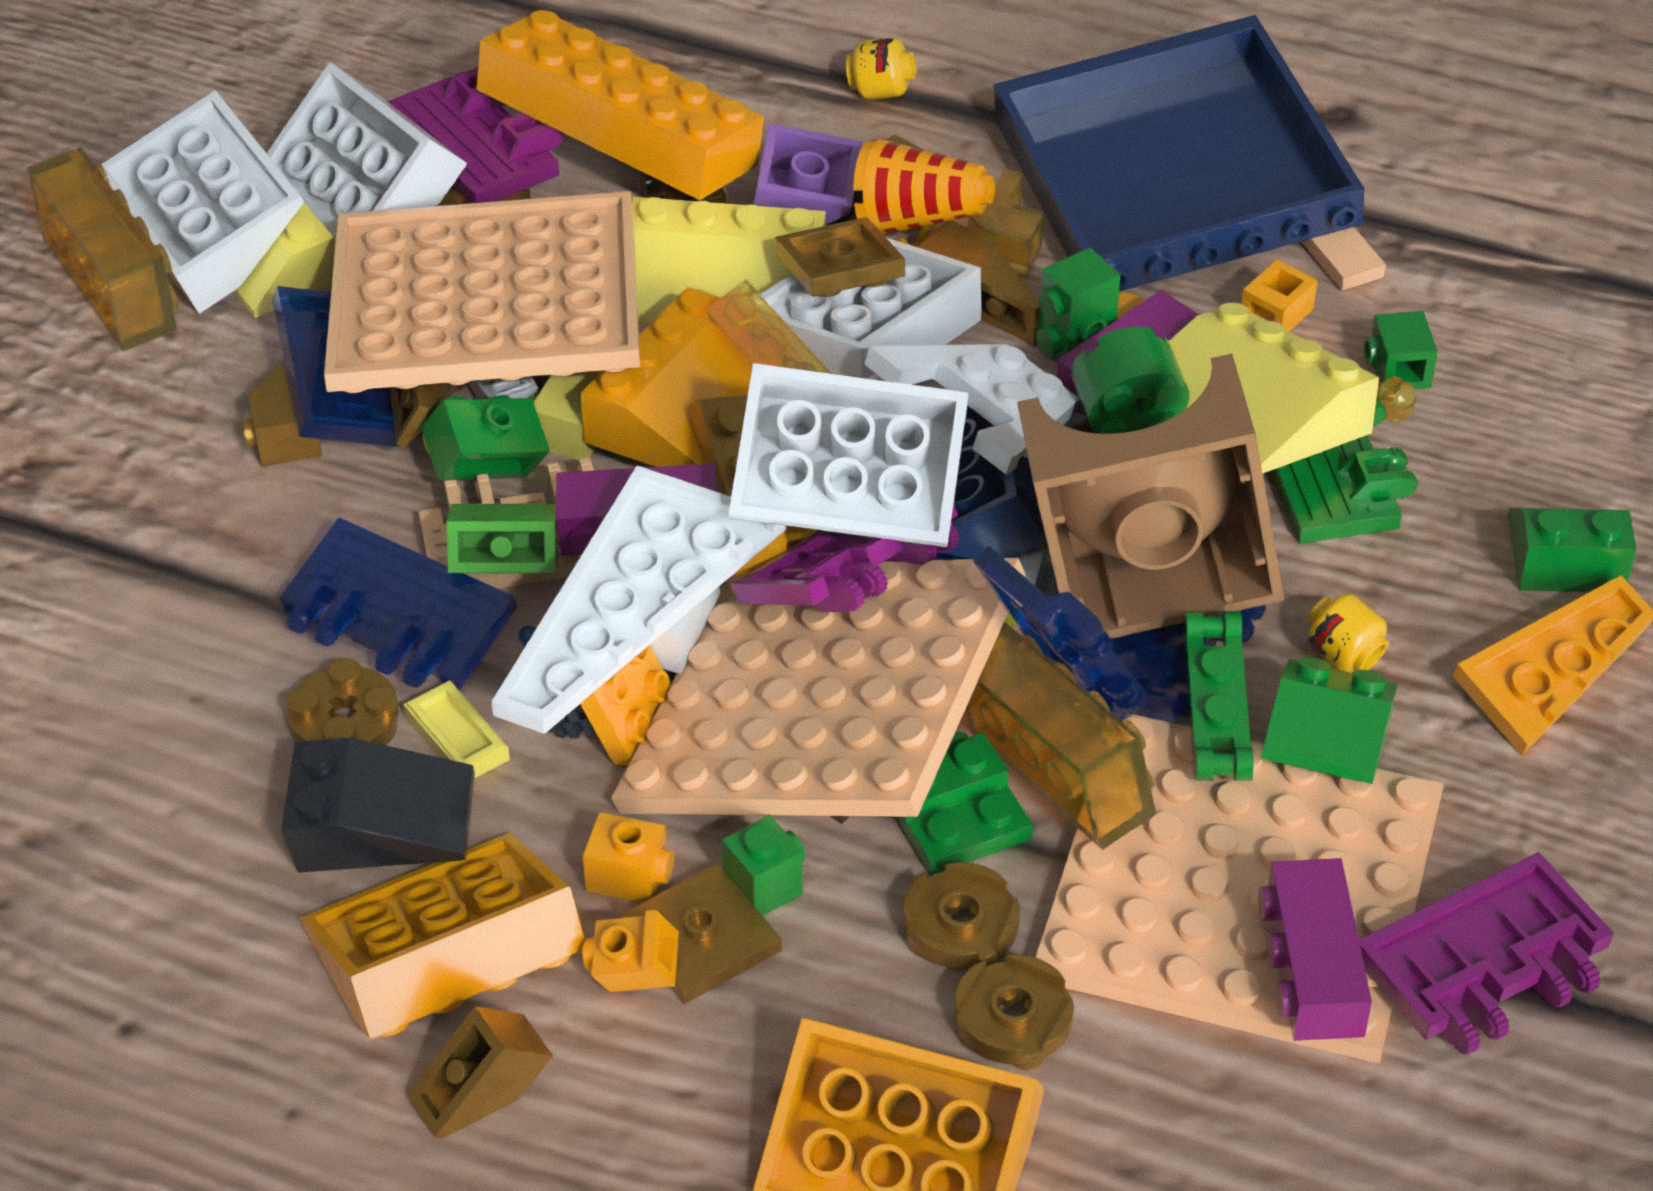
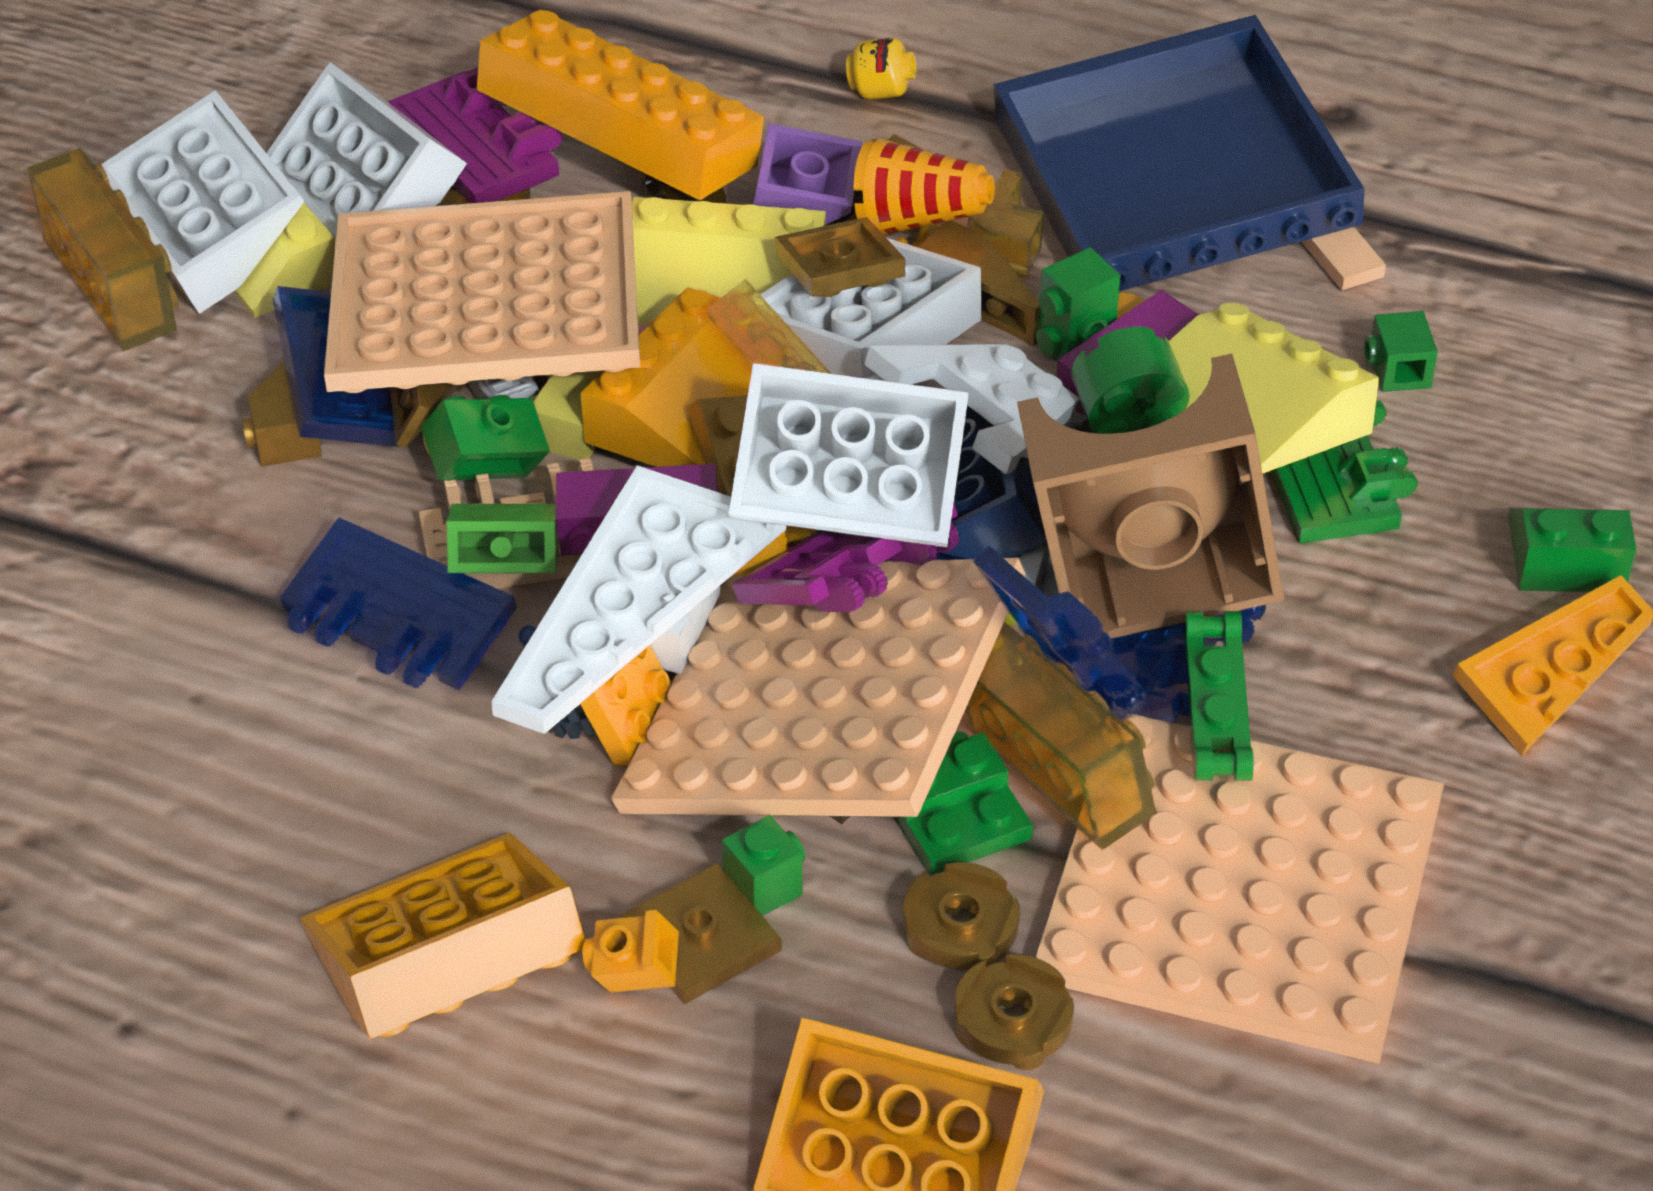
(341, 687): pearl gold plate -> none
(374, 806): black slope -> none
(456, 728): light yellow tile -> none
(479, 1070): pearl gold slope -> none
(627, 858): light orange brick -> none
(1281, 294): light orange brick -> none
(1316, 950): magenta brick -> none
(1330, 719): green slope -> none
(1347, 633): yellow head -> none
(1404, 398): clear yellow hinge -> none
(1495, 933): magenta hinge -> none

